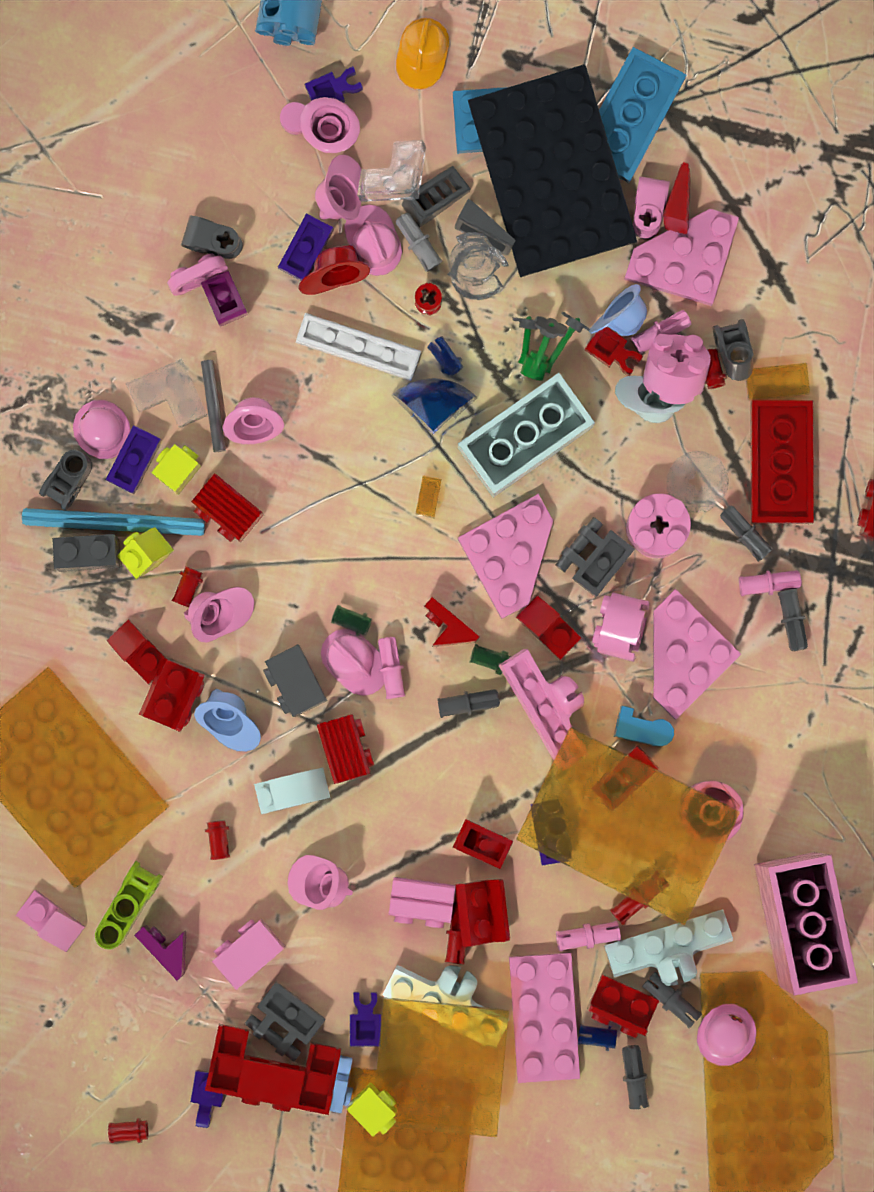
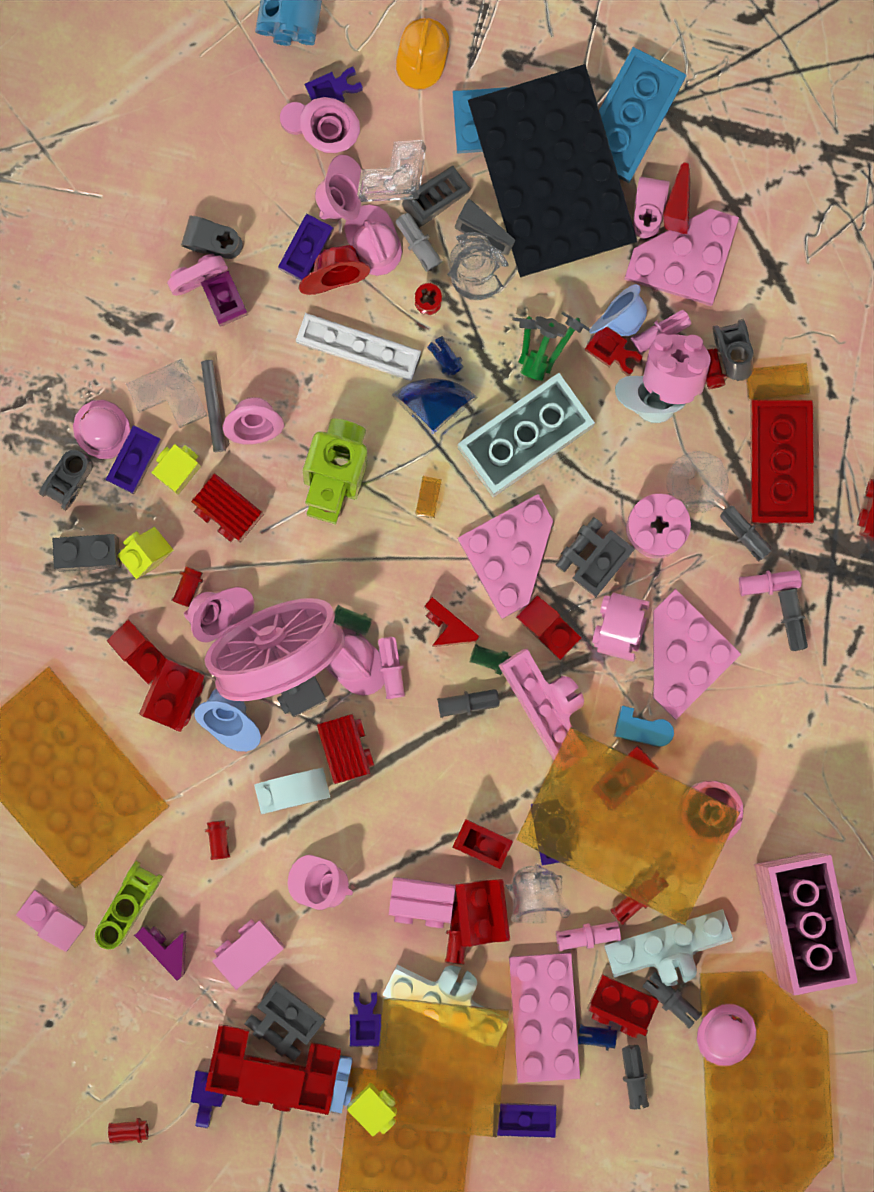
(112, 521): medium azure axle -> none
(275, 650): none -> bright pink wheel
(331, 482): none -> lime piece
(527, 1120): none -> dark purple plate
(534, 893): none -> clear helmet

